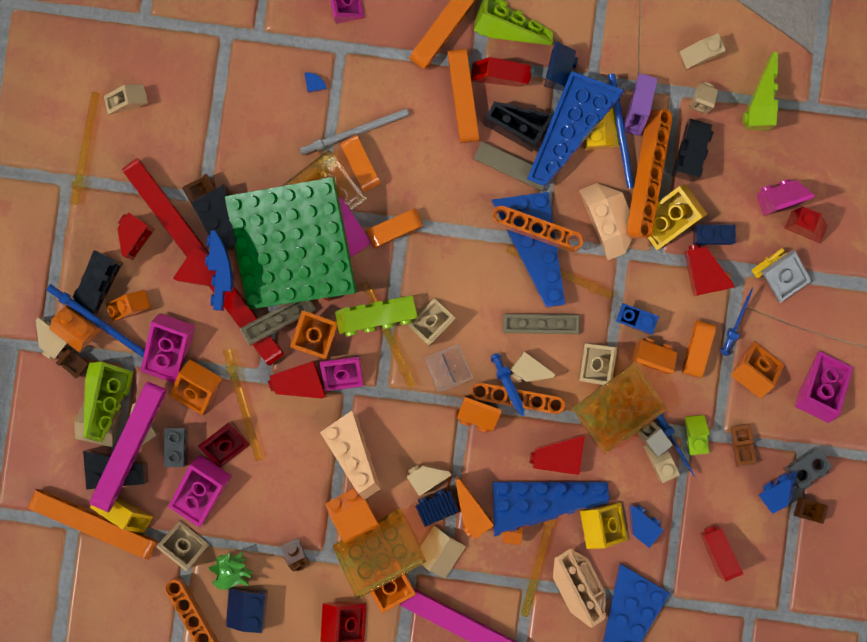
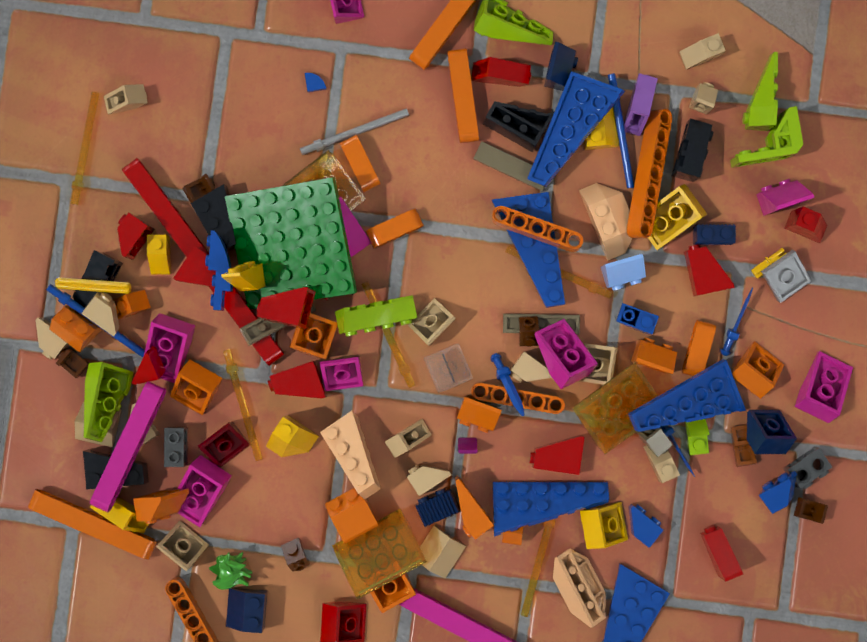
(93, 285): none -> yellow axle
(103, 312): none -> tan slope
(150, 368): none -> red slope
(159, 254): none -> yellow slope
(159, 505): none -> orange slope
(246, 276): none -> yellow slope
(288, 307): none -> red slope
(291, 438): none -> yellow slope
(408, 438): none -> tan slope
(467, 445): none -> magenta slope
(527, 329): none -> reddish brown bracket
(564, 354): none -> dark pink slope
(624, 271): none -> light blue slope
(697, 398): none -> blue wing
(769, 432): none -> dark blue slope
(781, 142): none -> lime bracket

